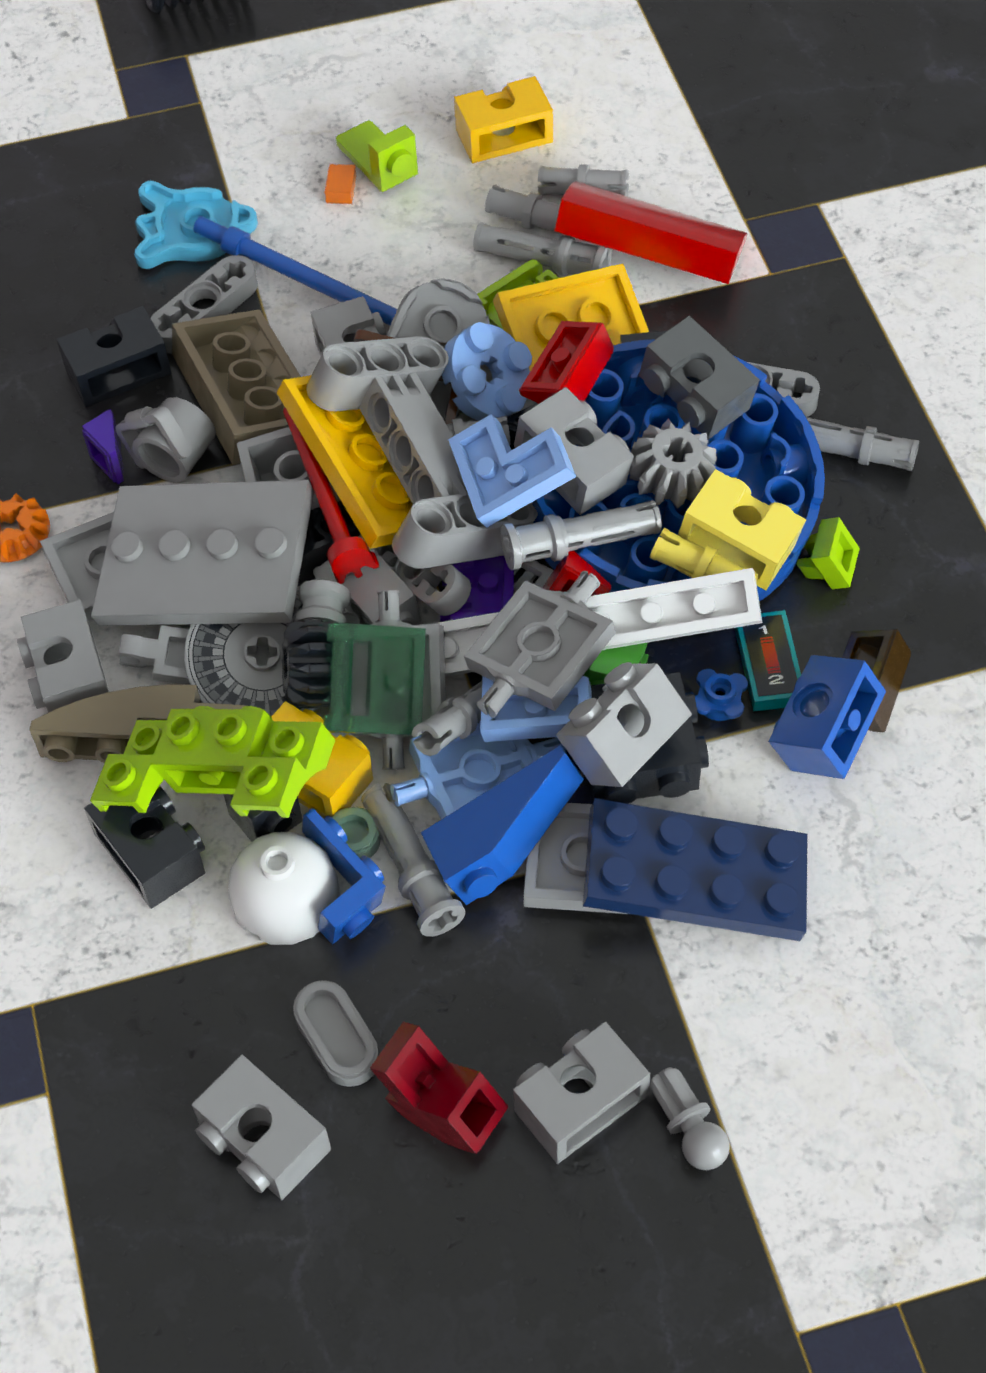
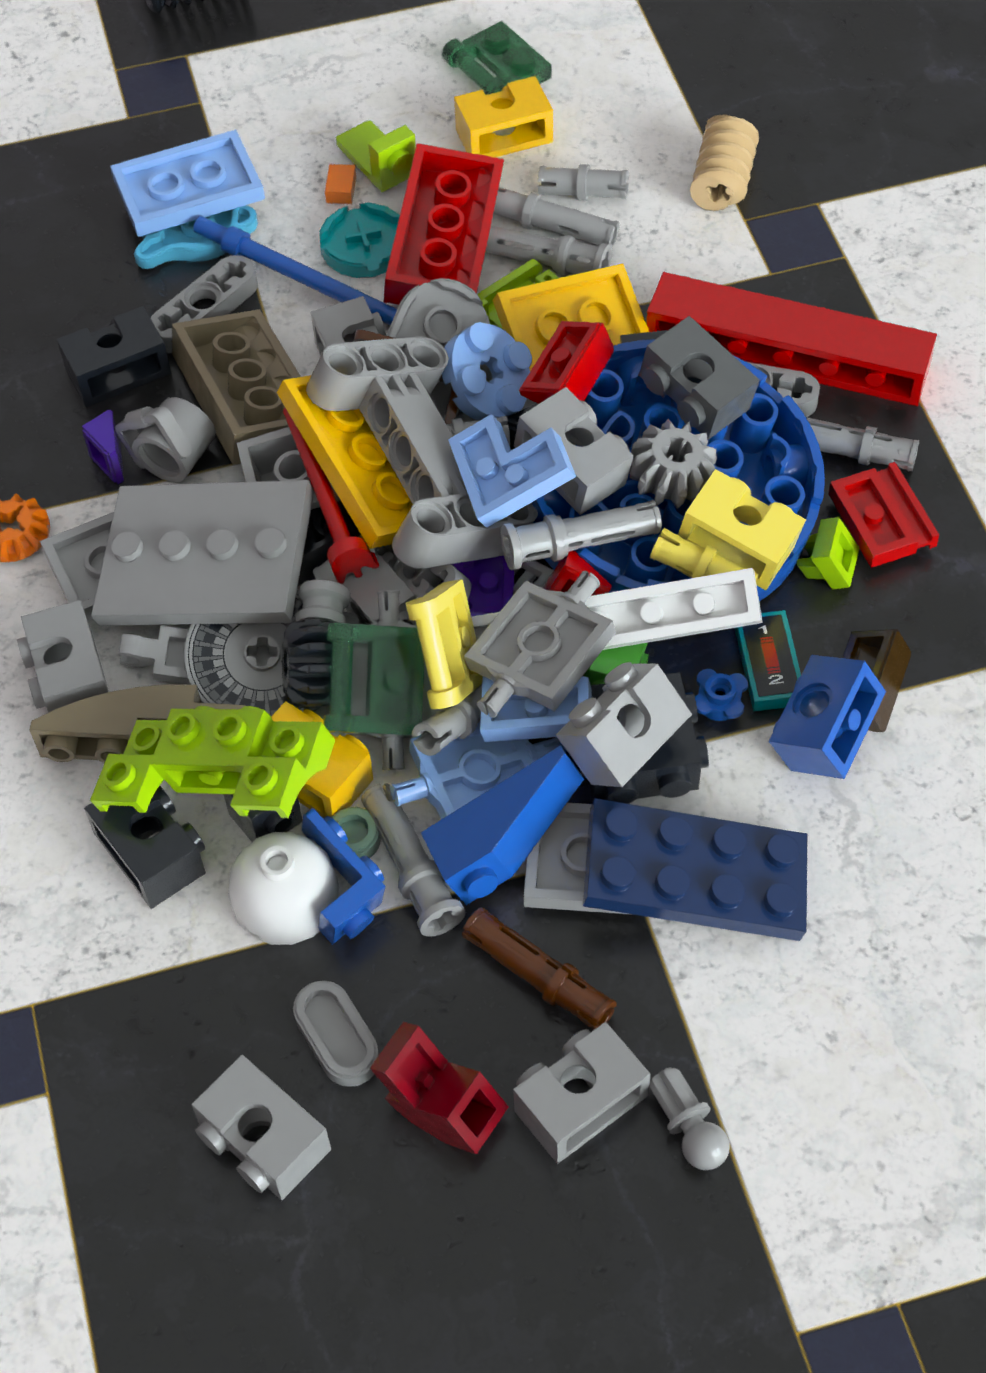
(187, 182): none -> light blue plate
(359, 239): none -> teal tile
(443, 220): none -> red slope
(445, 638): none -> light yellow plate
(501, 53): none -> clear green plate
(554, 980): none -> reddish brown pin
(650, 231): red slope -> none
(724, 162): none -> tan piece
(792, 335): none -> red brick
(883, 514): none -> red plate

